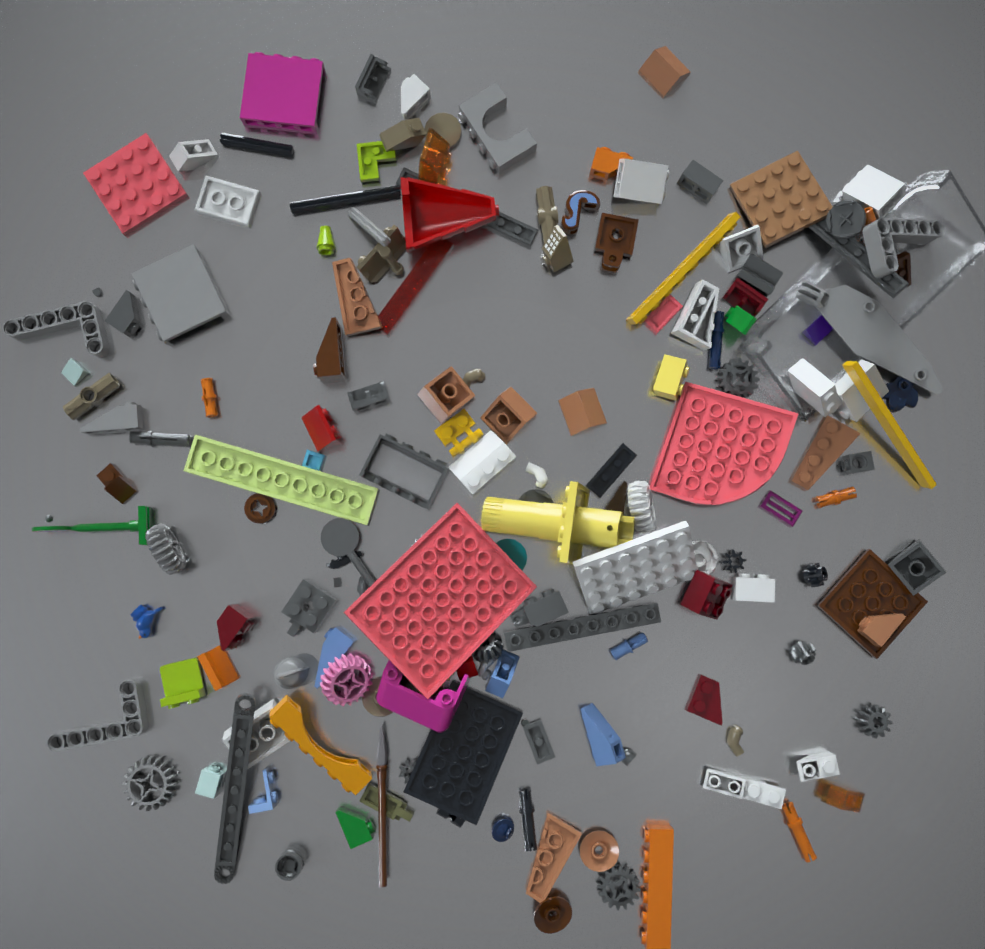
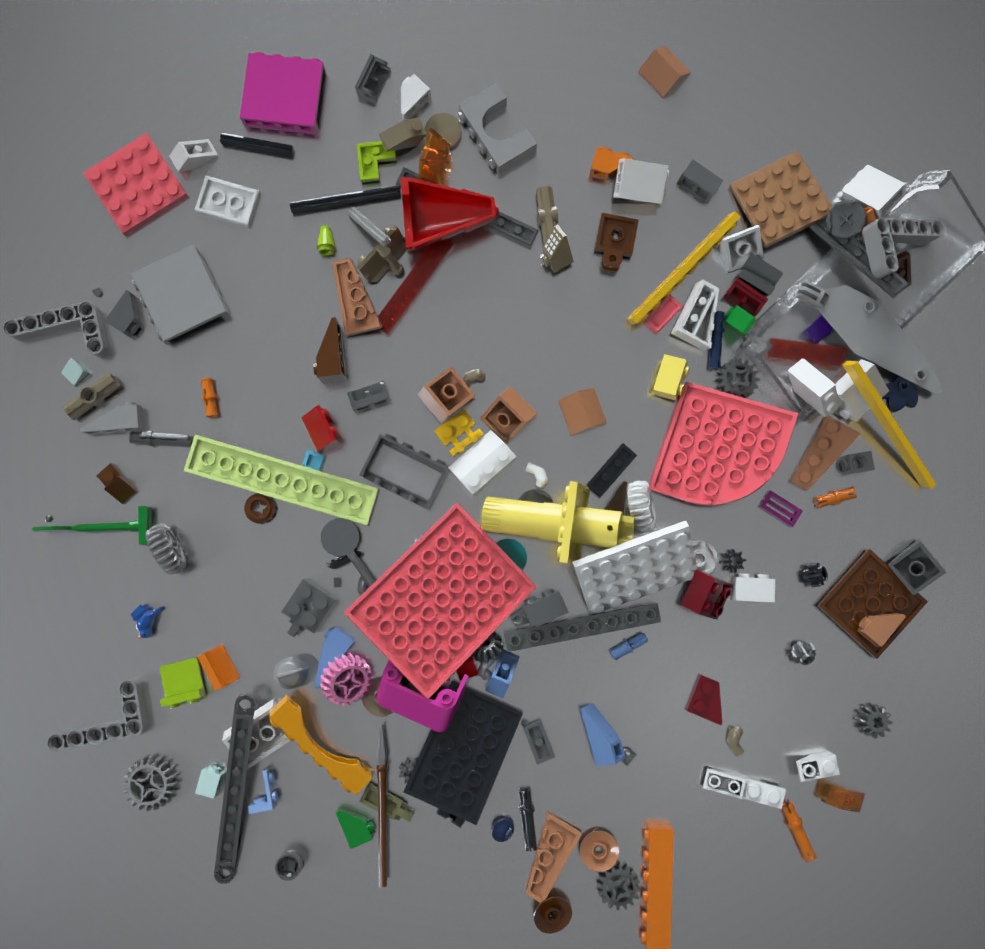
(233, 625): dark red slope -> none
(573, 208): reddish brown animal -> none
(810, 352): none -> clear red plate

